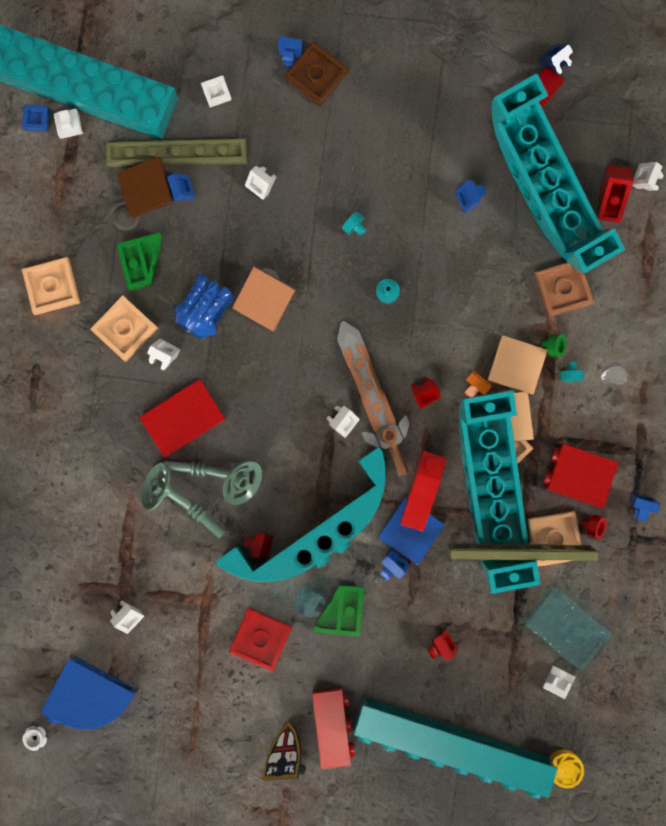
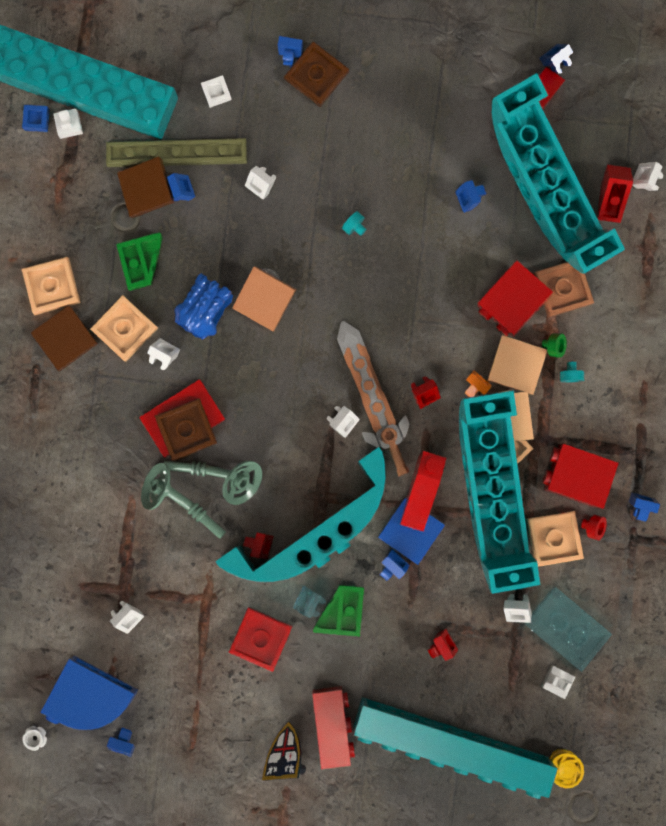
(64, 338): none -> reddish brown tile
(122, 744): none -> blue tile
(186, 429): none -> reddish brown tile
(387, 296): teal tile -> none
(514, 299): none -> red brick
(517, 610): none -> white tile
(521, 552): olive tile -> none
(614, 373): clear piece -> none

